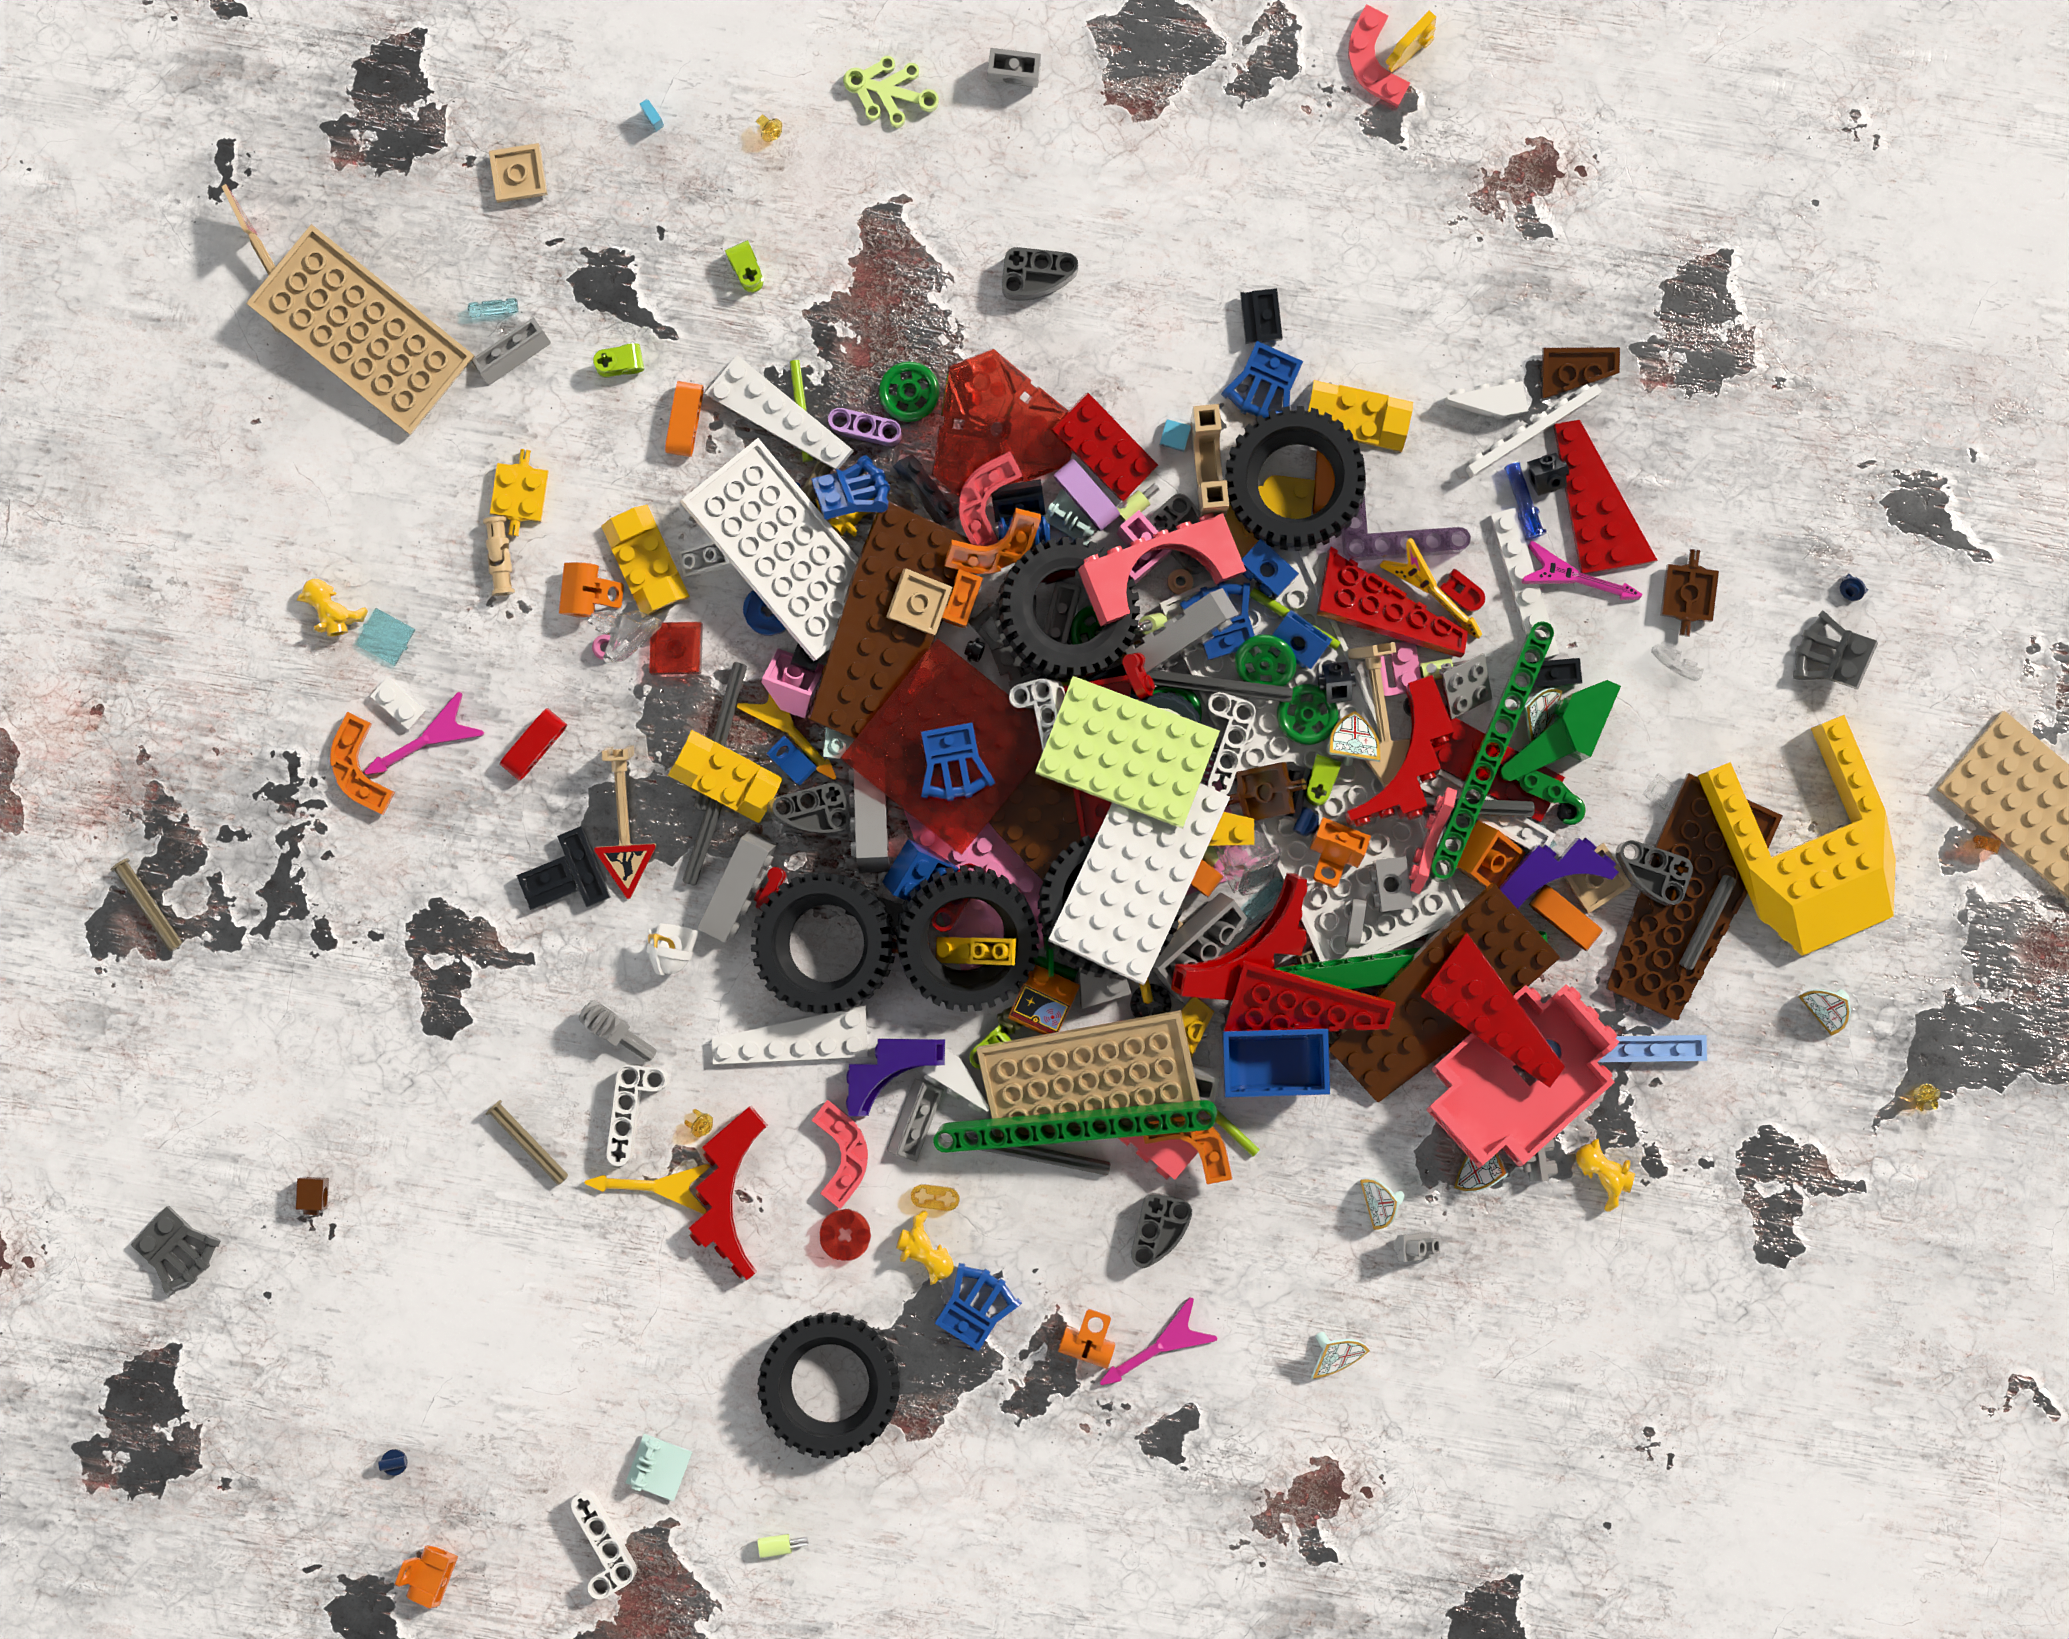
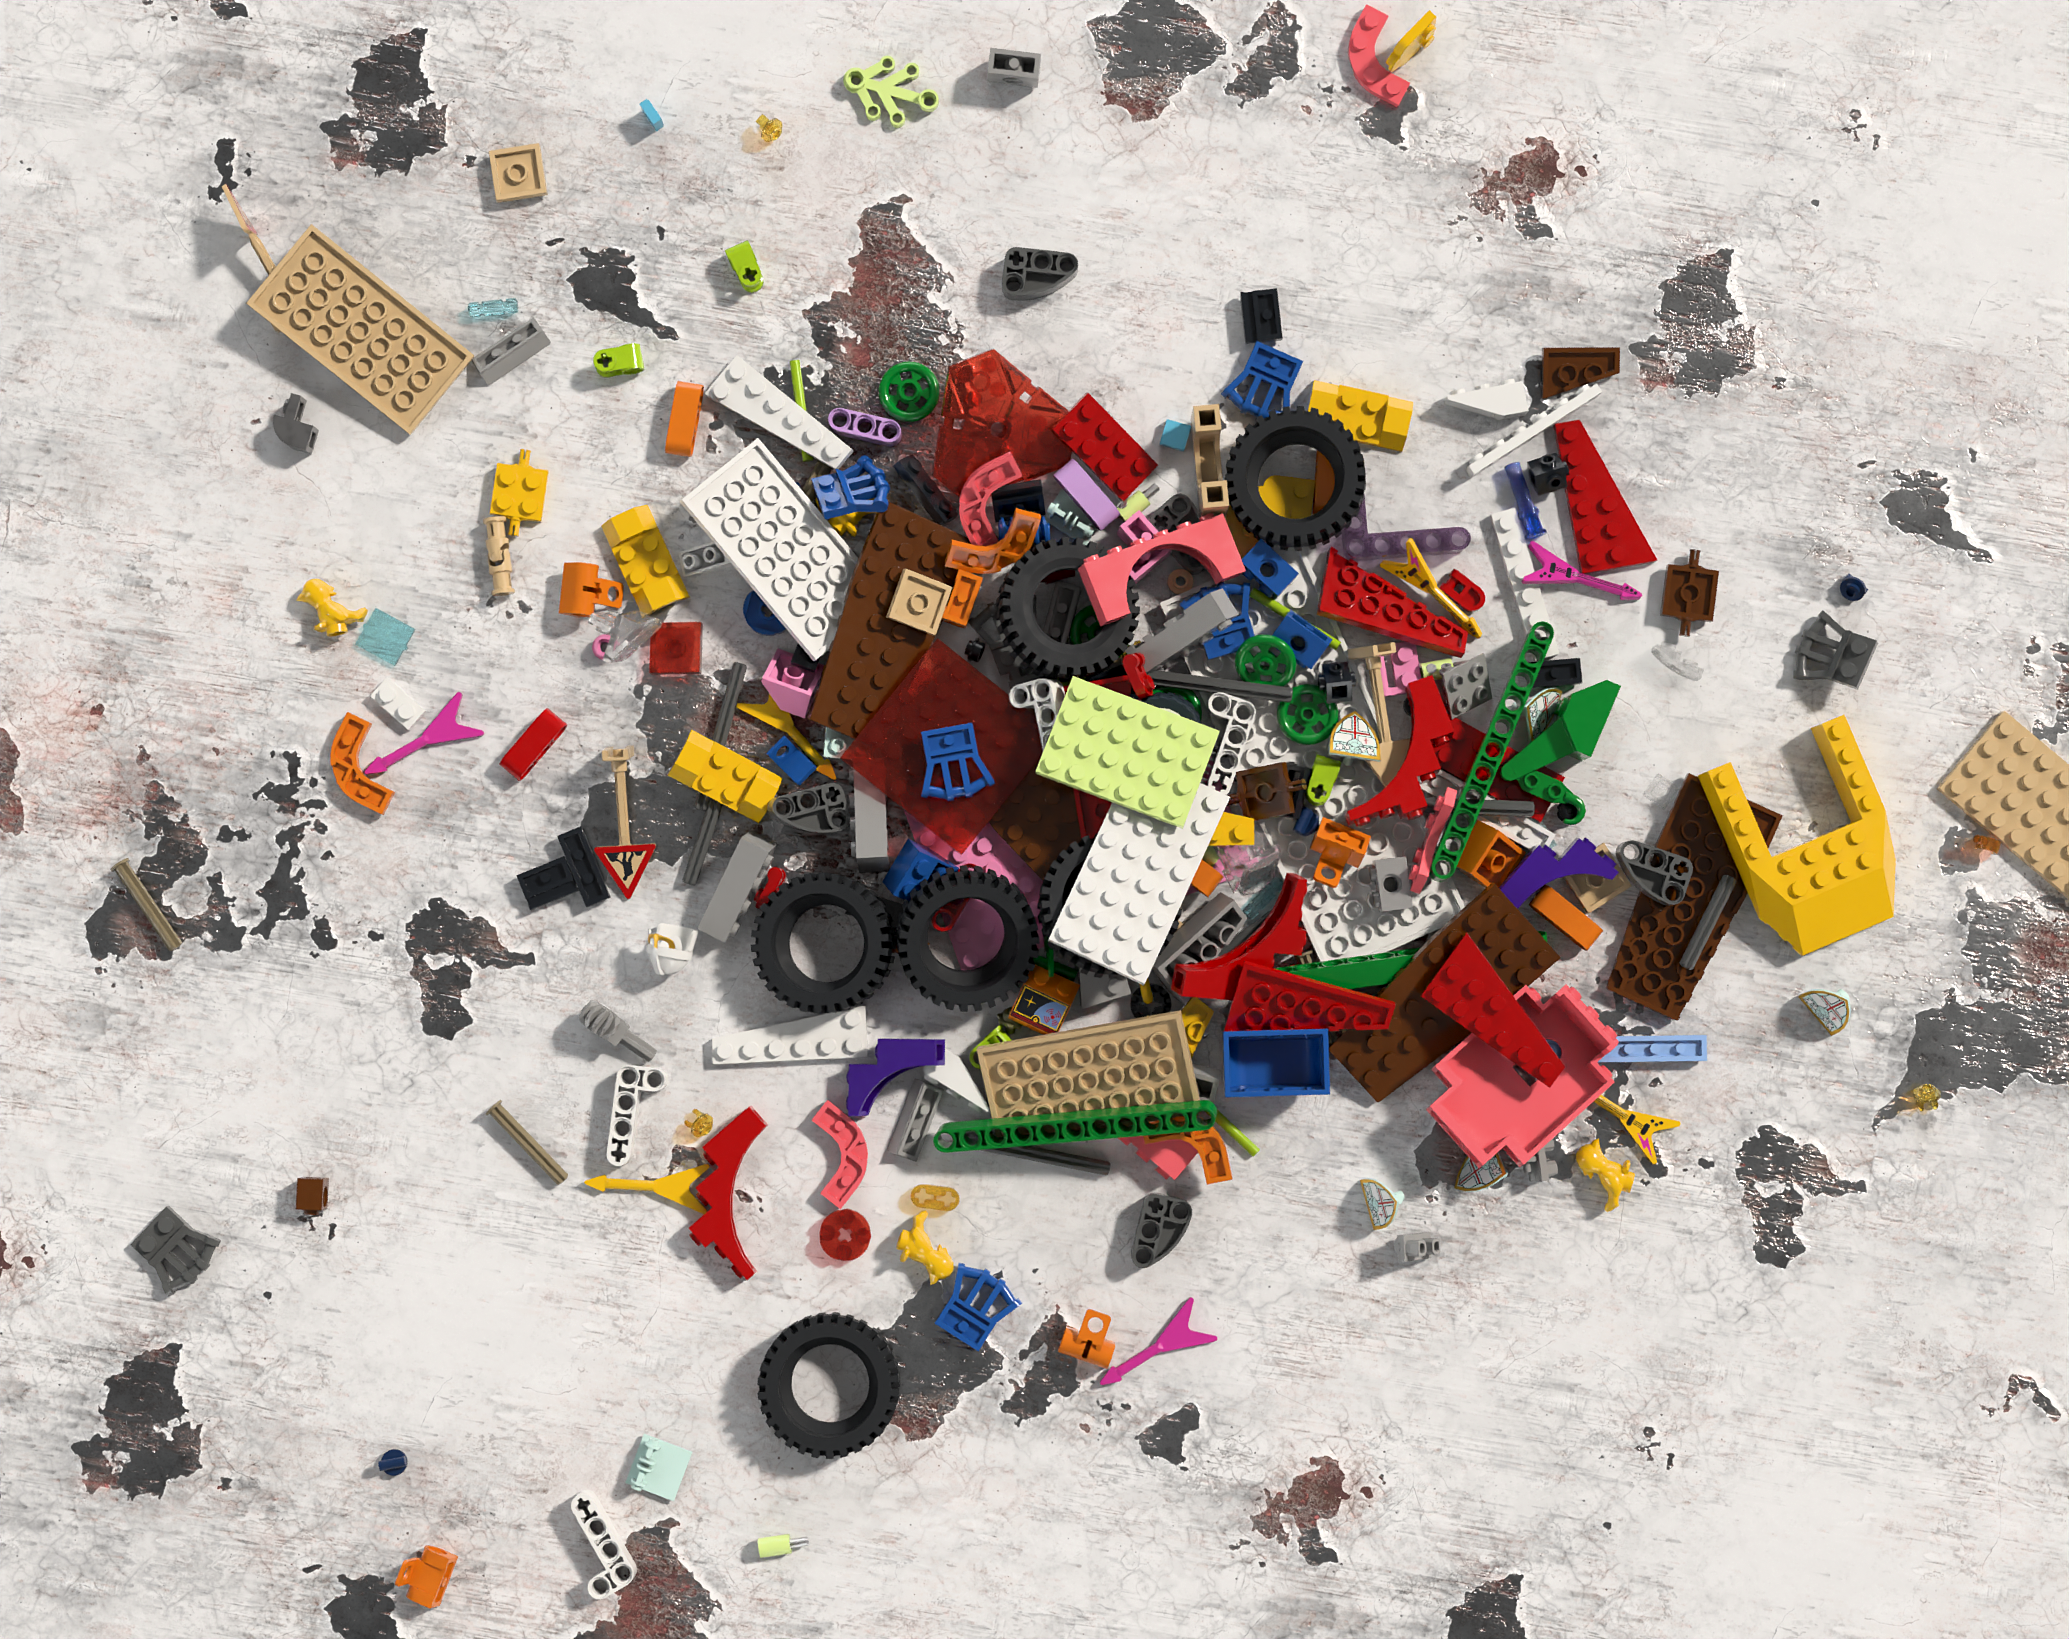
(291, 429): none -> flat silver brick
(976, 951): yellow slope -> none
(1151, 623): yellowish green piece -> none
(1337, 1355): shield -> none
(1355, 923): light grey beam -> none
(1638, 1125): none -> yellow piece

